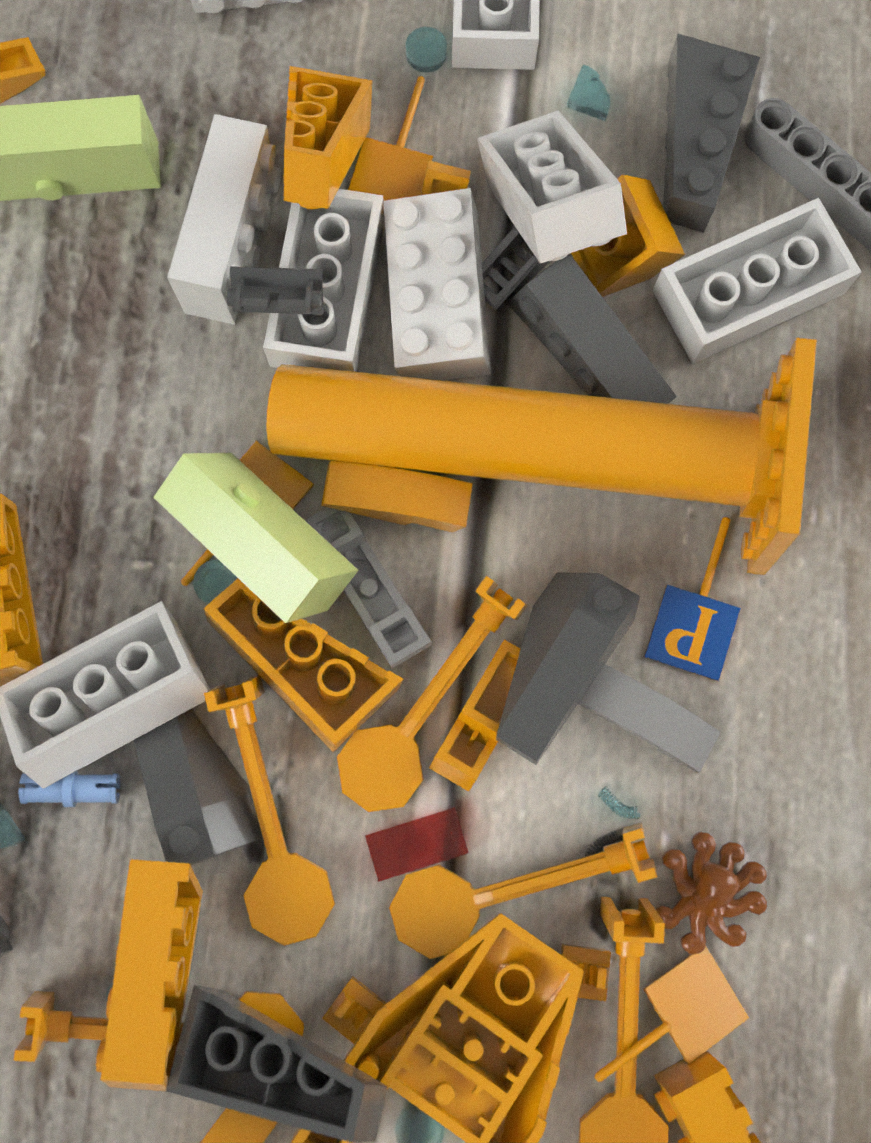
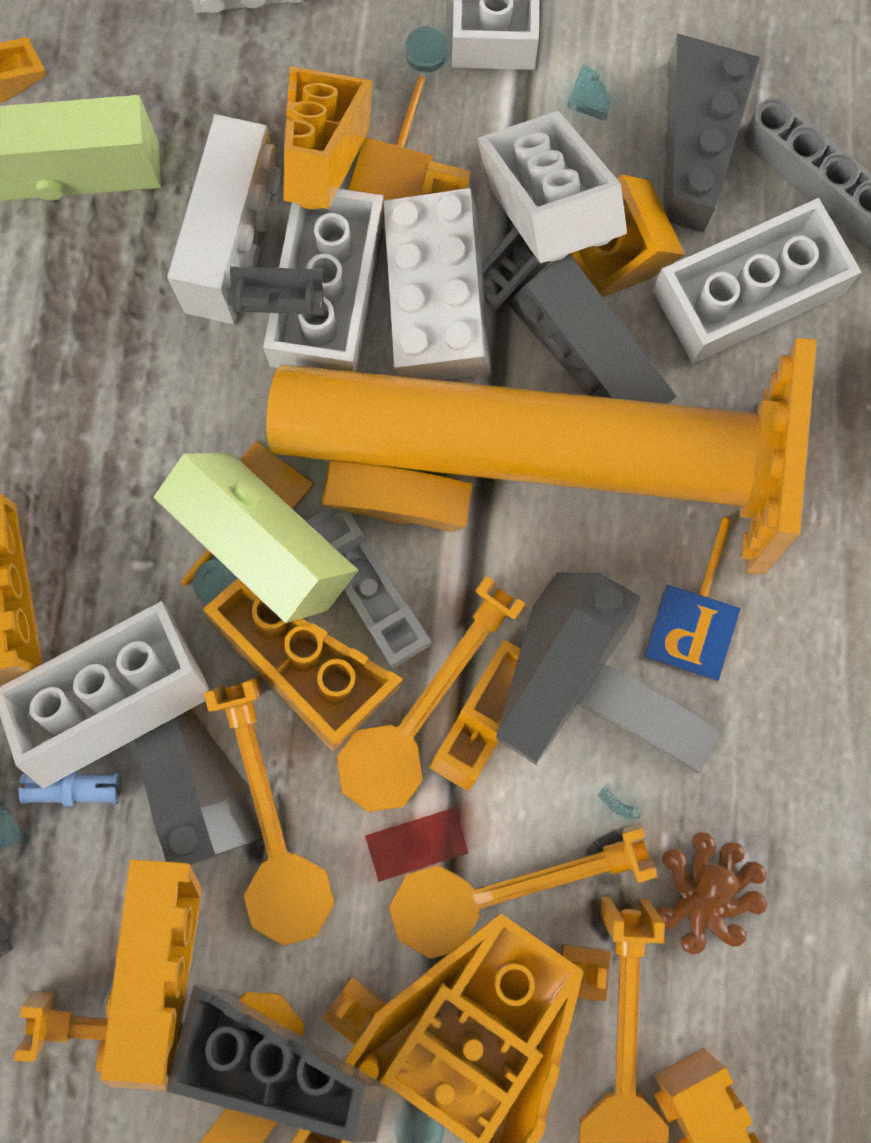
(694, 1009): light orange piece -> none

